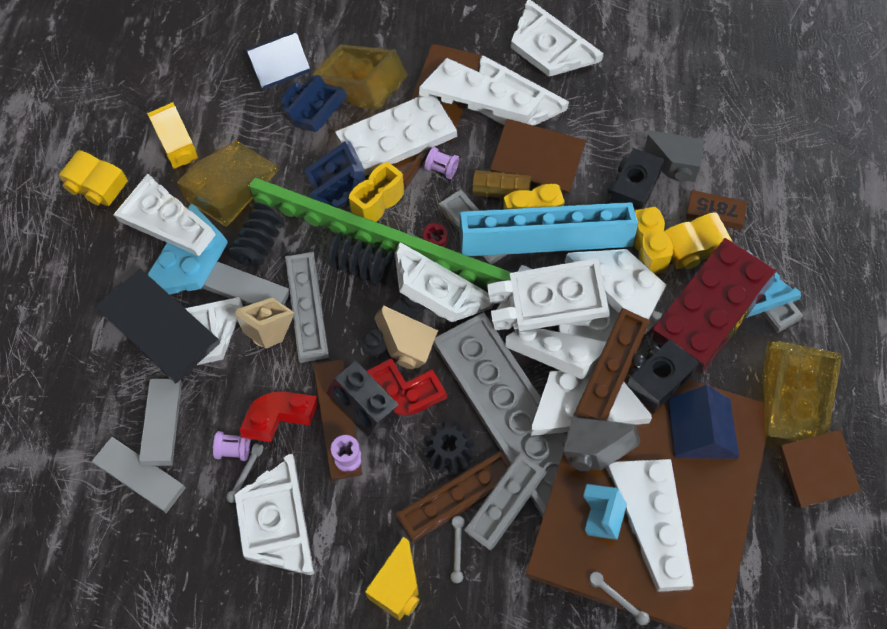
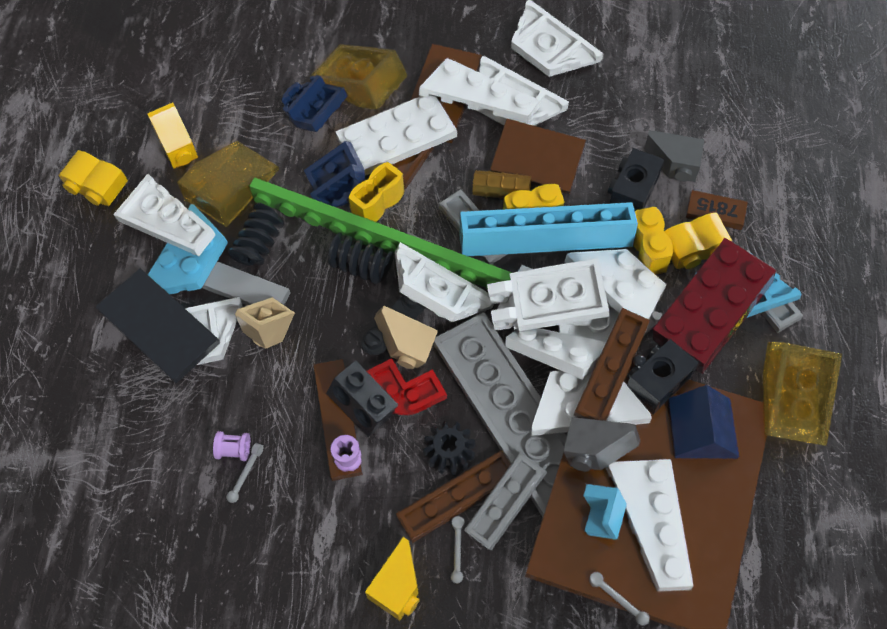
(144, 480): light grey tile -> none
(160, 423): light grey tile -> none
(274, 407): red plate -> none
(274, 520): white wing -> none
(277, 60): slope -> none
(307, 307): light grey tile -> none
(438, 229): dark red bush -> none
(441, 162): lavender bush -> none
(819, 468): reddish brown tile -> none

